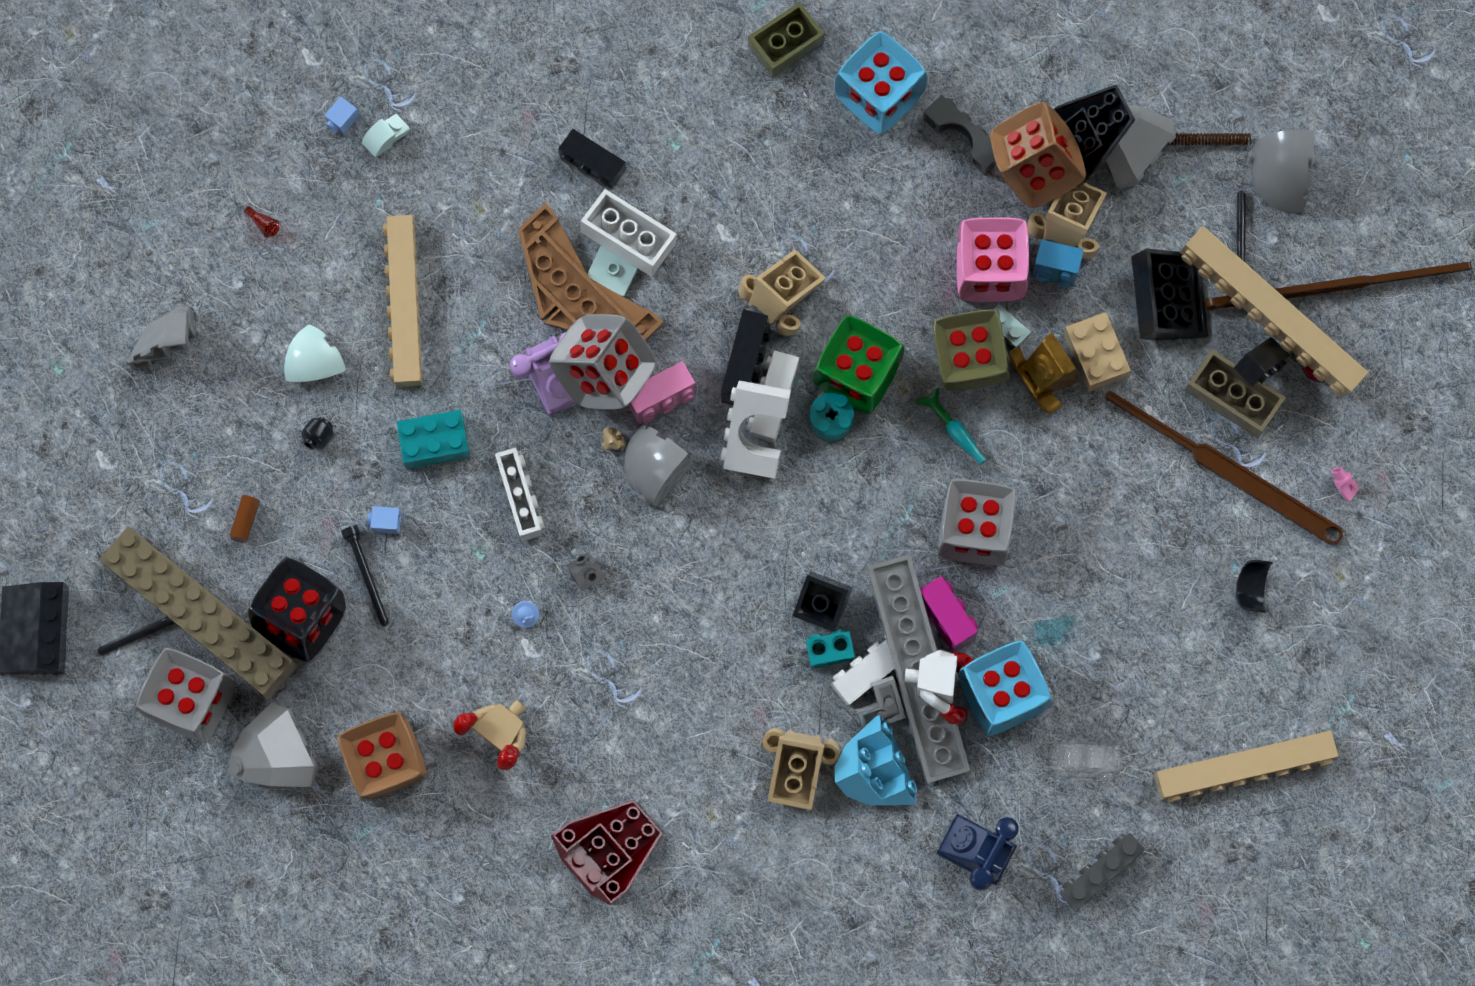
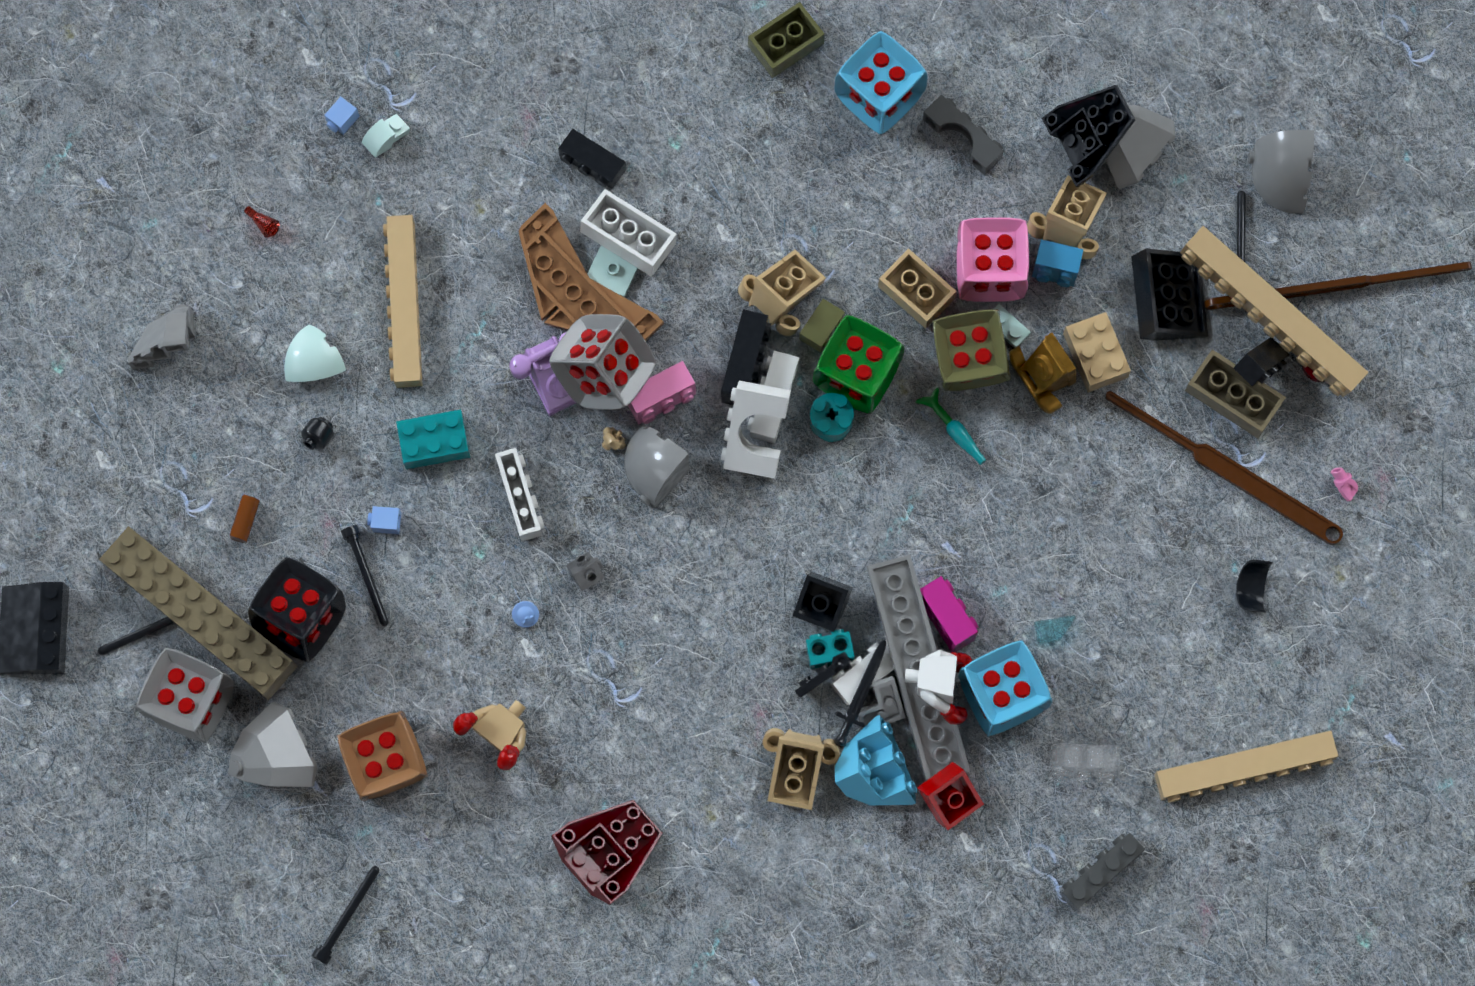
(323, 952): none -> black piece
(821, 325): none -> olive brick
(824, 673): none -> black hinge
(860, 696): none -> black sword
(917, 288): none -> tan brick
(950, 795): none -> red brick
(977, 522): light grey piece -> none
(979, 849): dark blue piece -> none
(1037, 155): medium nougat piece -> none
(1184, 136): reddish brown piece -> none

